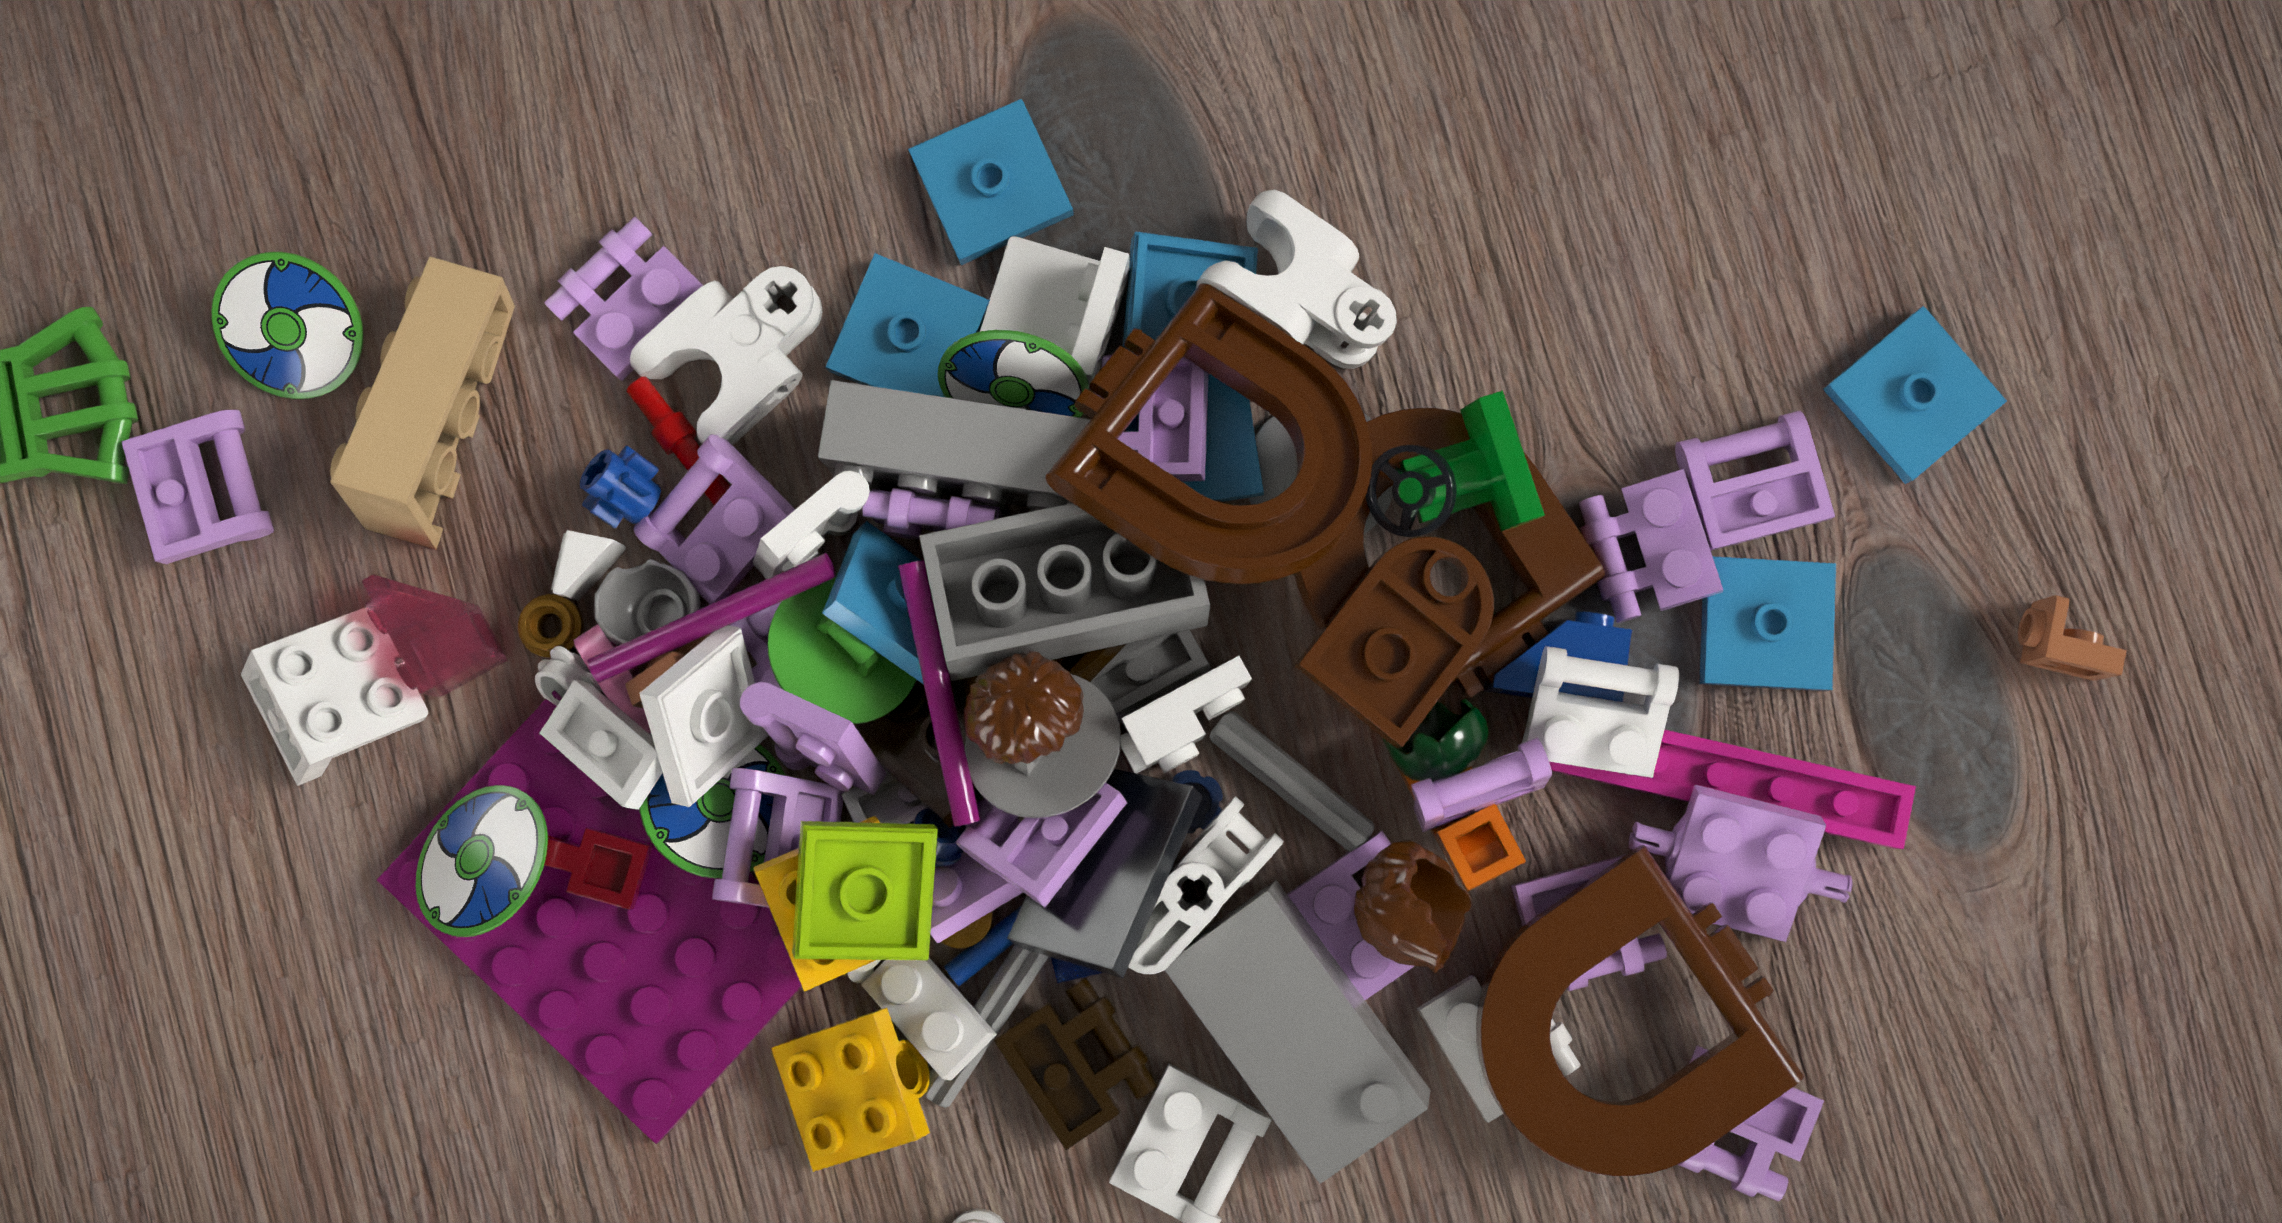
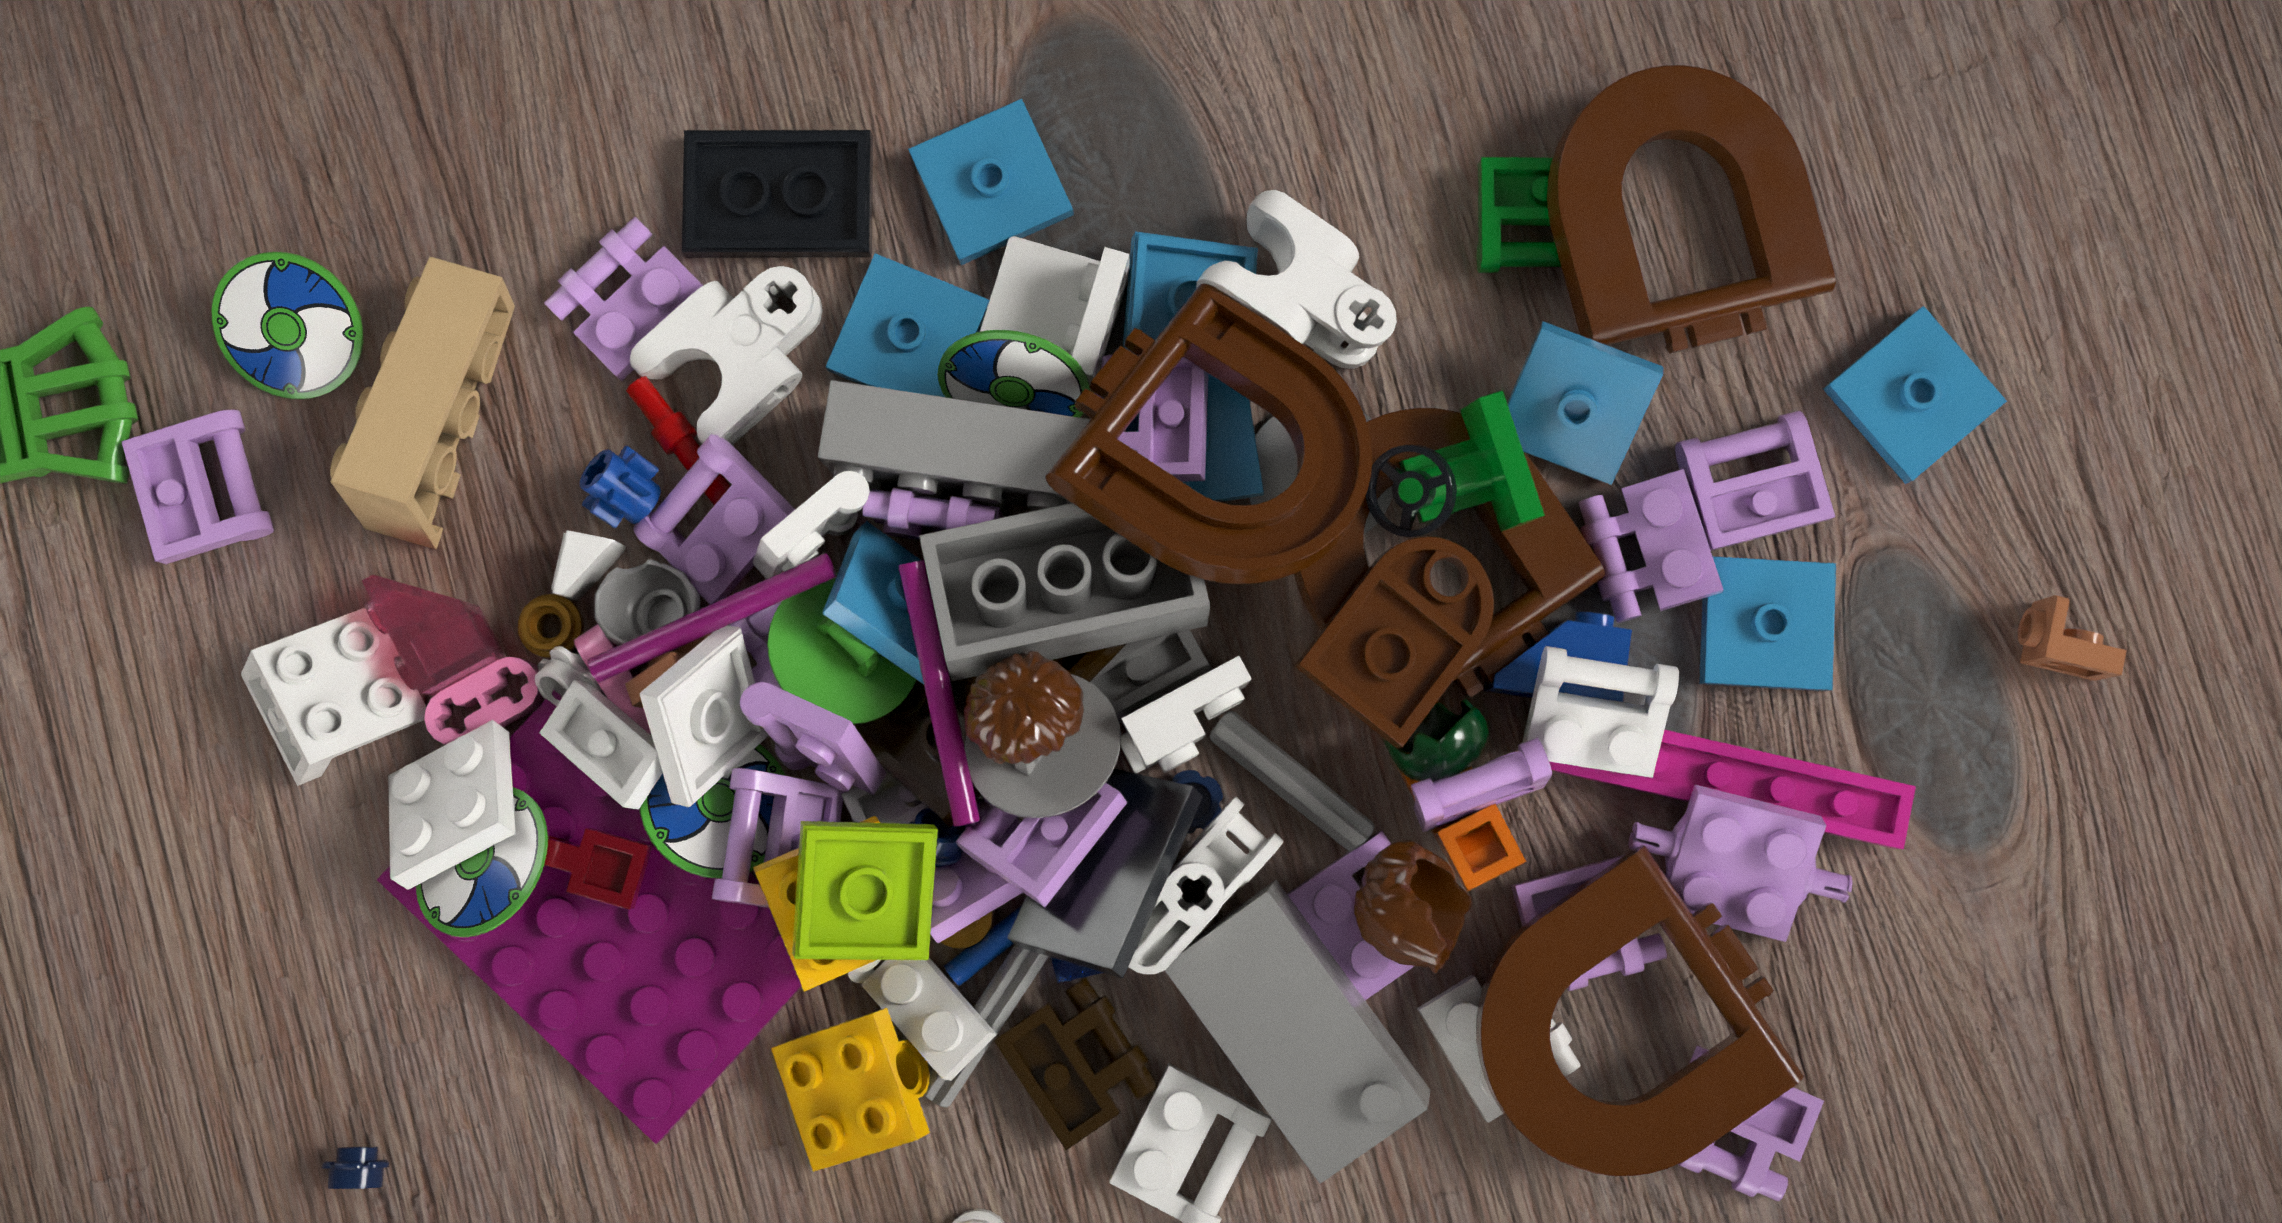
(356, 1168): none -> dark blue plate
(450, 805): none -> white plate
(479, 688): none -> bright pink beam
(777, 193): none -> black tile
(1512, 194): none -> green plate
(1581, 401): none -> dark azure plate
(1767, 187): none -> reddish brown piece

